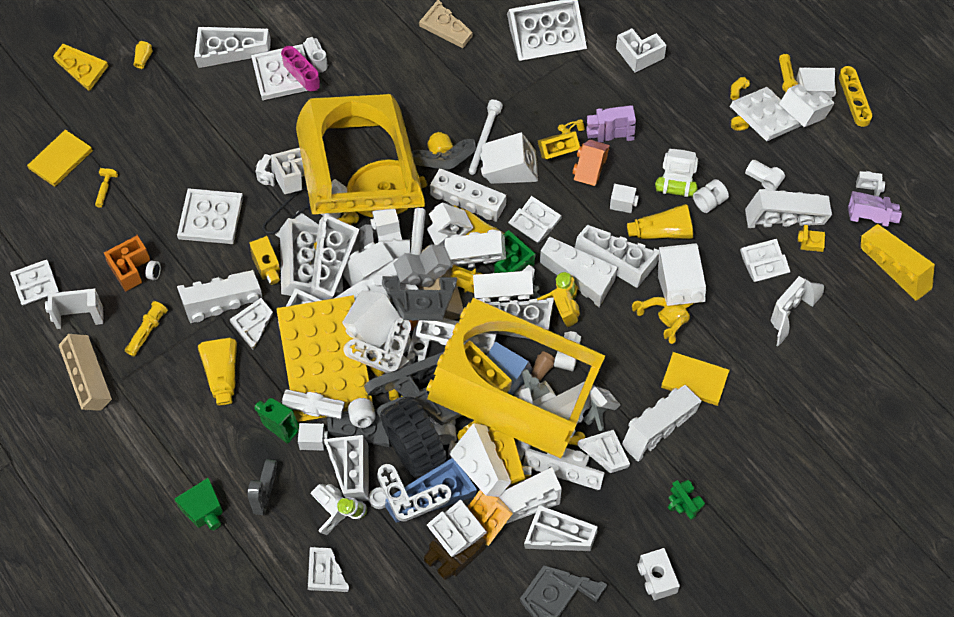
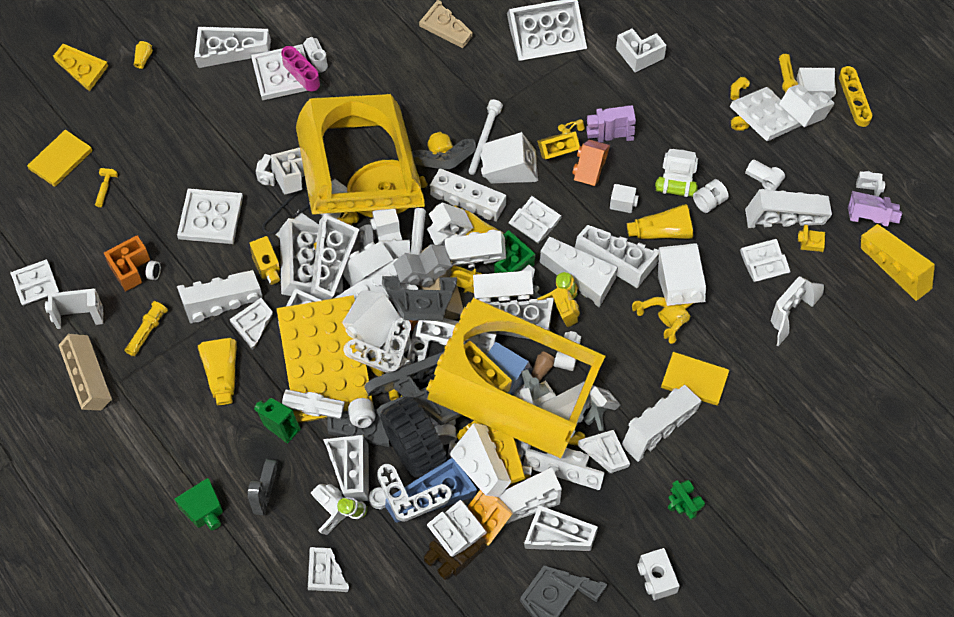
(311, 436): white brick -> none

